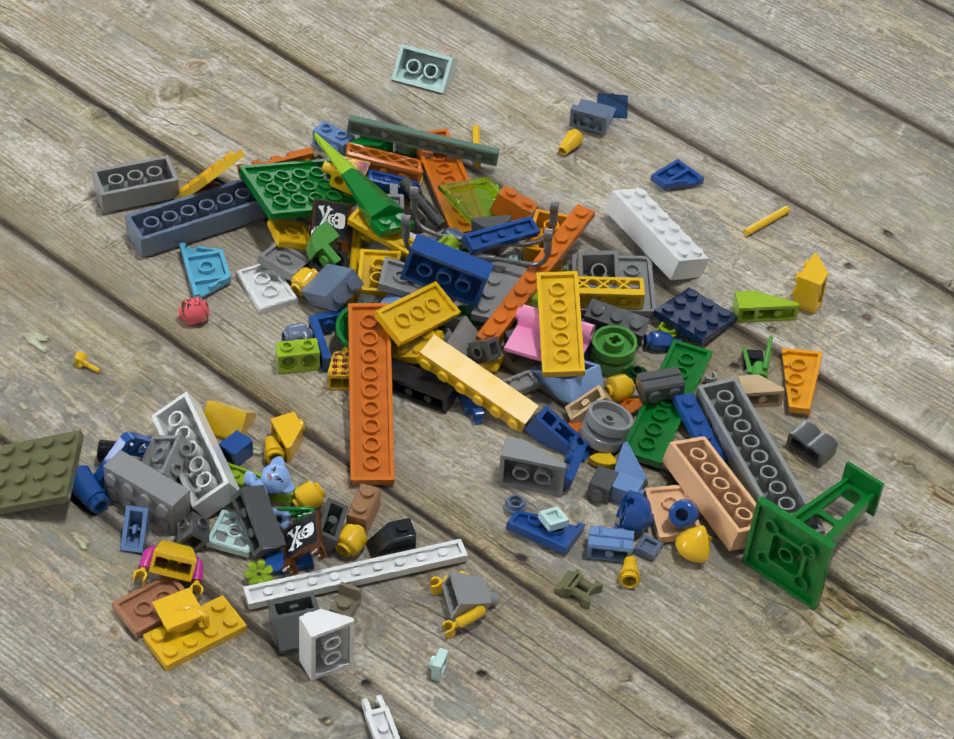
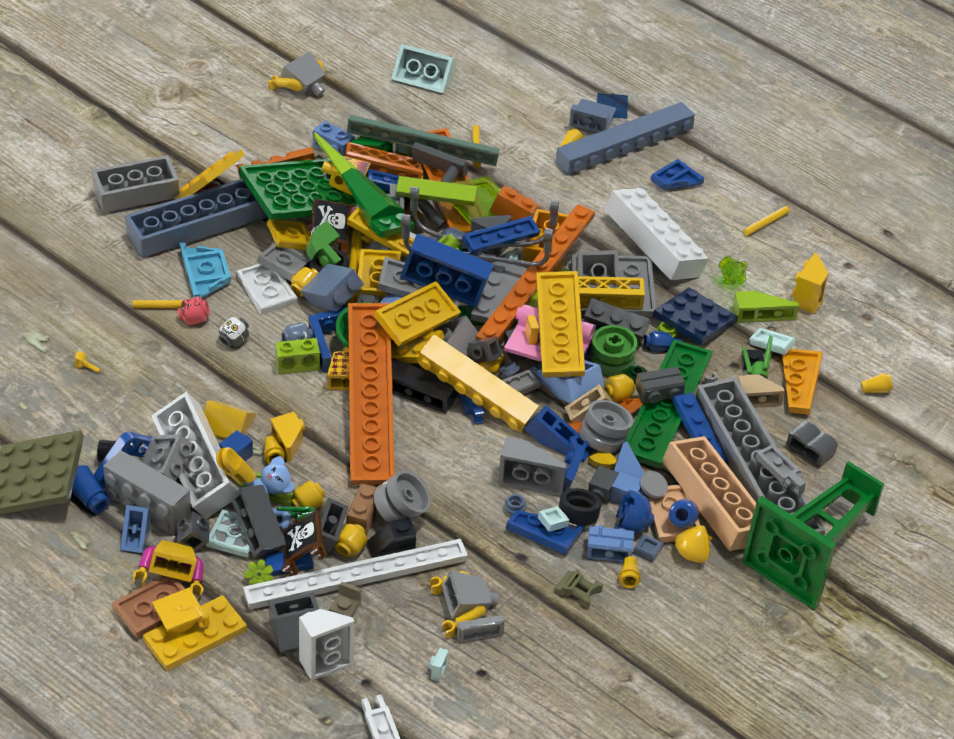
(157, 303): none -> yellow bar
(234, 332): none -> head
(234, 466): none -> yellow arm
(301, 76): none -> light grey torso
(402, 497): none -> light grey wheel
(437, 159): none -> dark grey piece
(438, 190): none -> lime tile
(480, 628): none -> light grey plate
(509, 370): none -> sand blue plate
(532, 330): none -> yellow tile
(582, 498): none -> black tyre
(624, 138): none -> sand blue brick
(653, 484): none -> light grey piece
(733, 270): none -> clear neon green rock
(780, 342): none -> light aqua tile
(781, 468): none -> light grey hinge
(879, 384): none -> yellow cone

